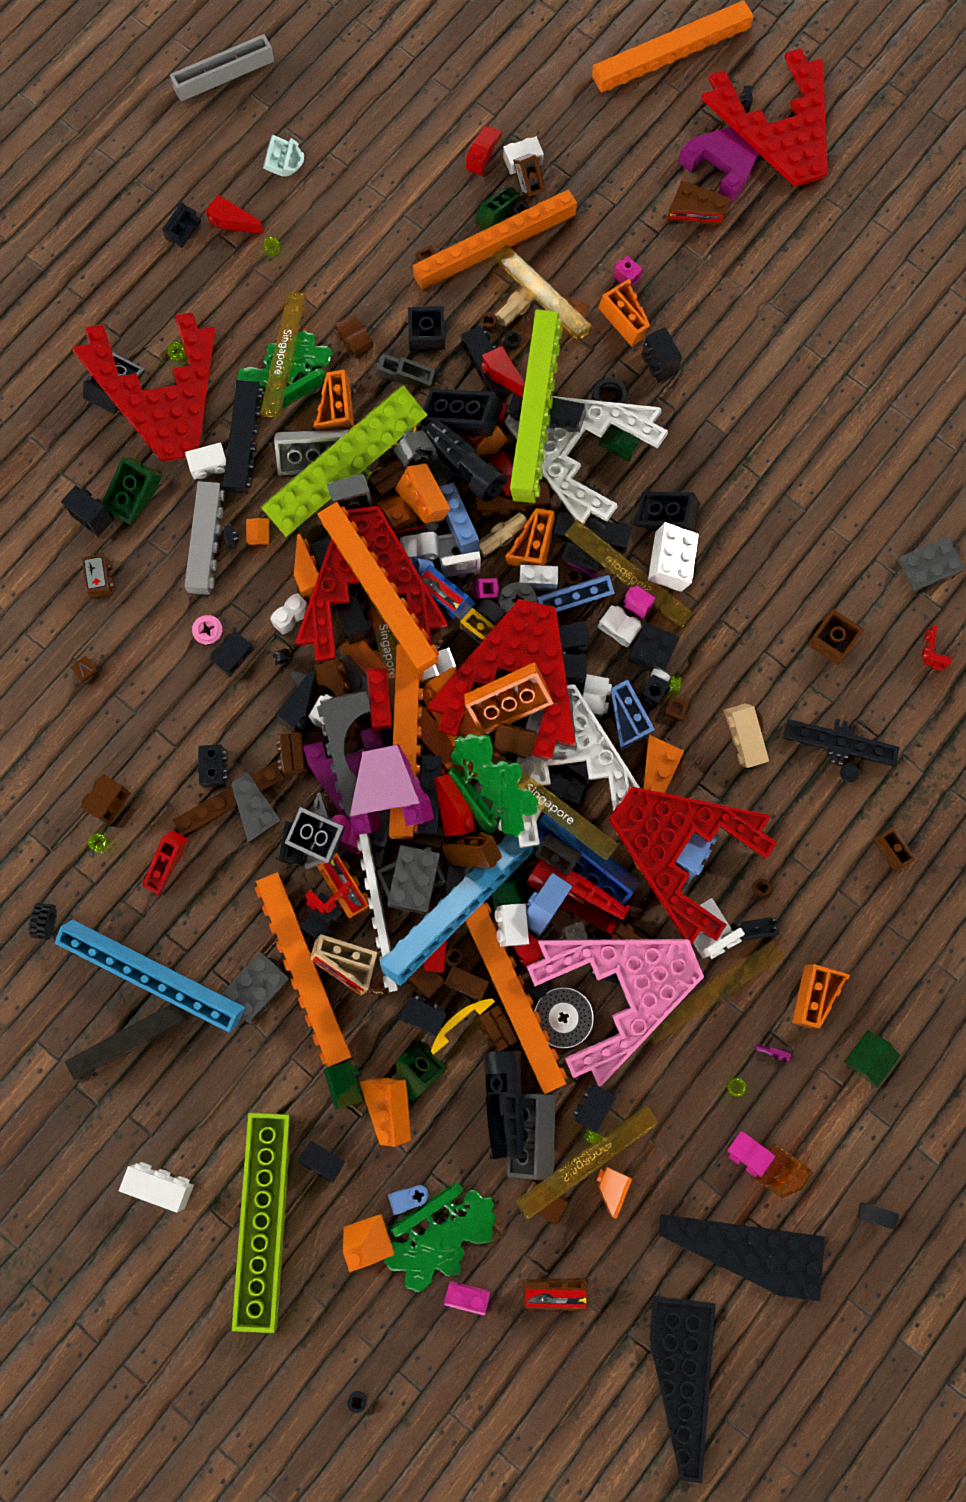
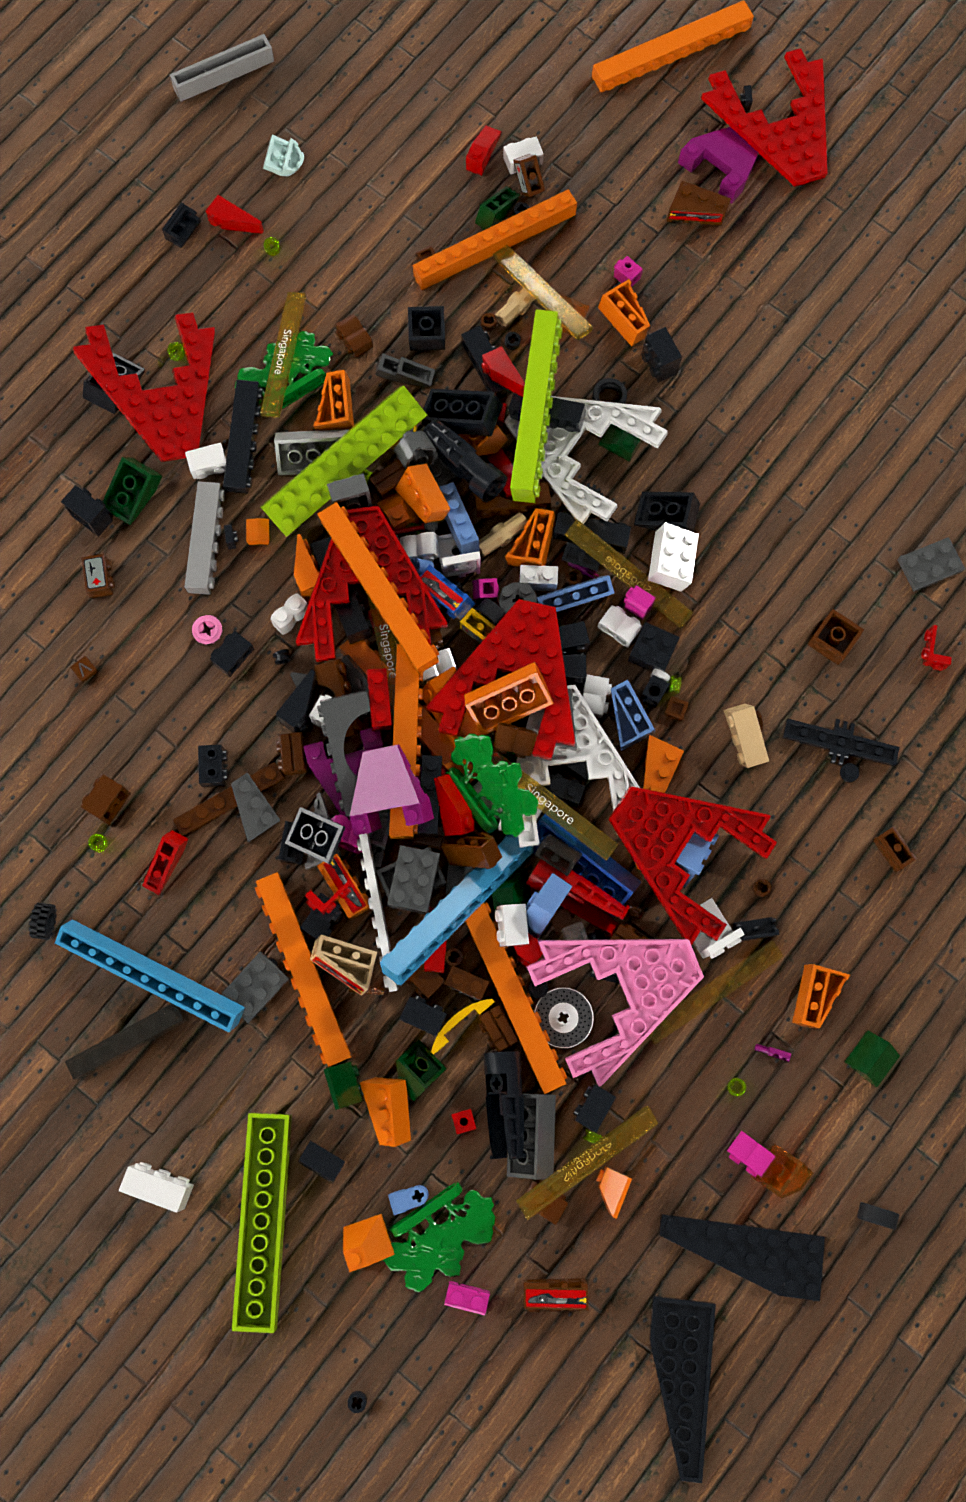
(463, 1114): none -> red plate

